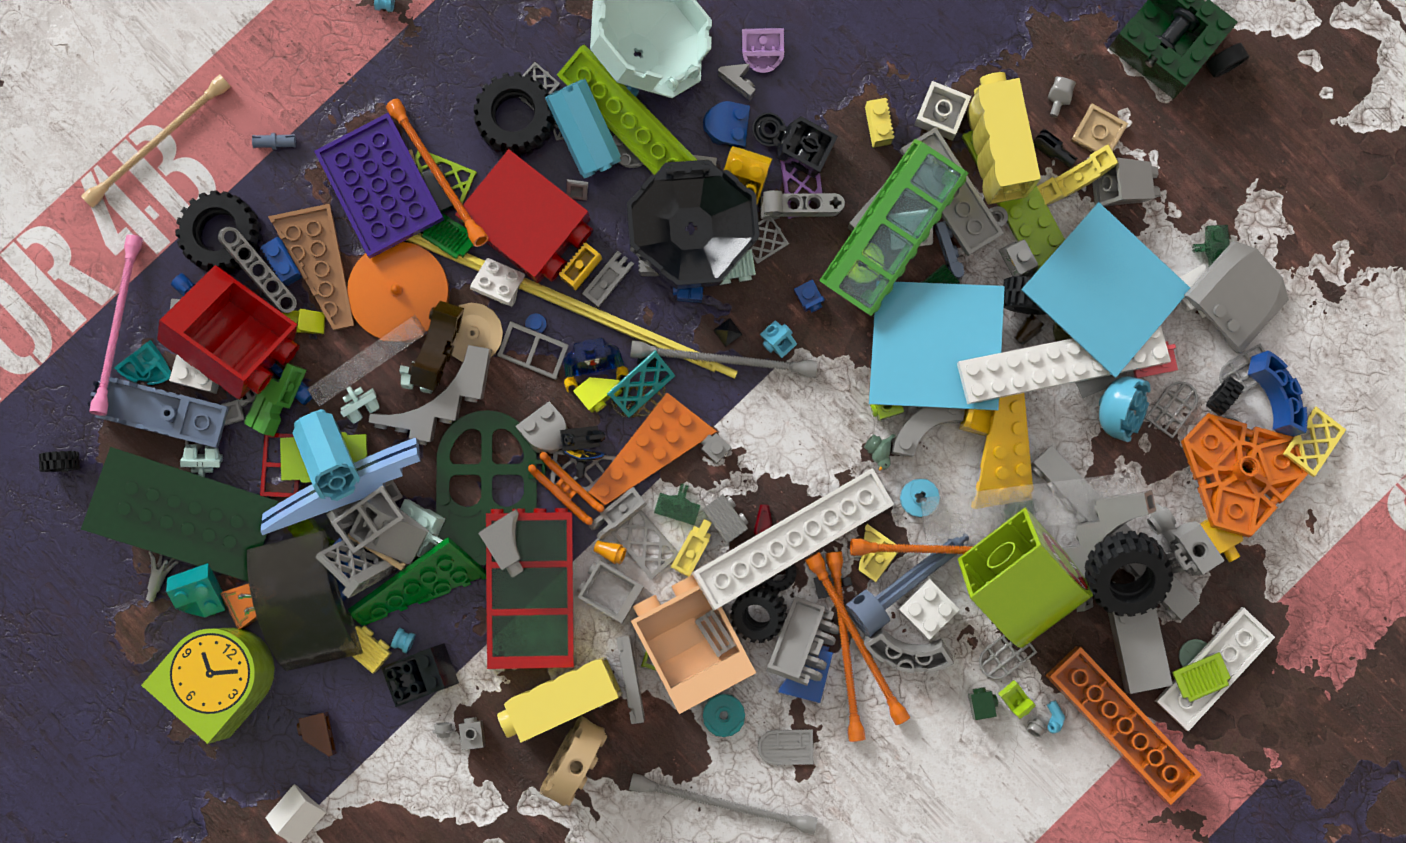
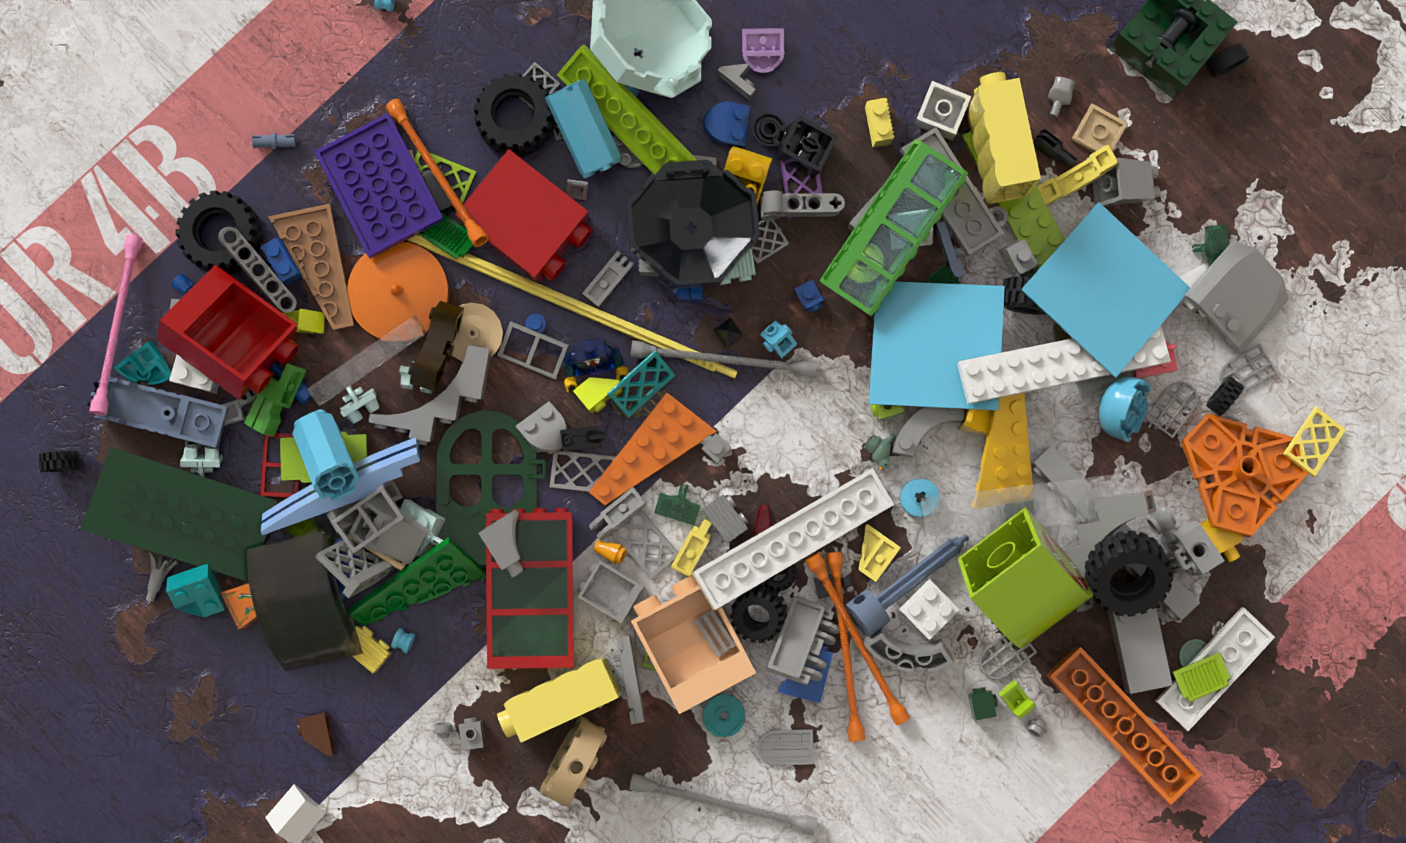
(95, 194): tan hose -> none
(214, 680): brick -> none
(420, 675): black slope -> none
(498, 282): white bracket -> none
(565, 488): orange piece -> none
(580, 266): yellow brick -> none
(583, 456): shield -> none
(861, 547): orange hose -> none
(1029, 329): dark brown cone -> none
(1057, 718): medium azure arm -> none
(1283, 393): blue brick -> none

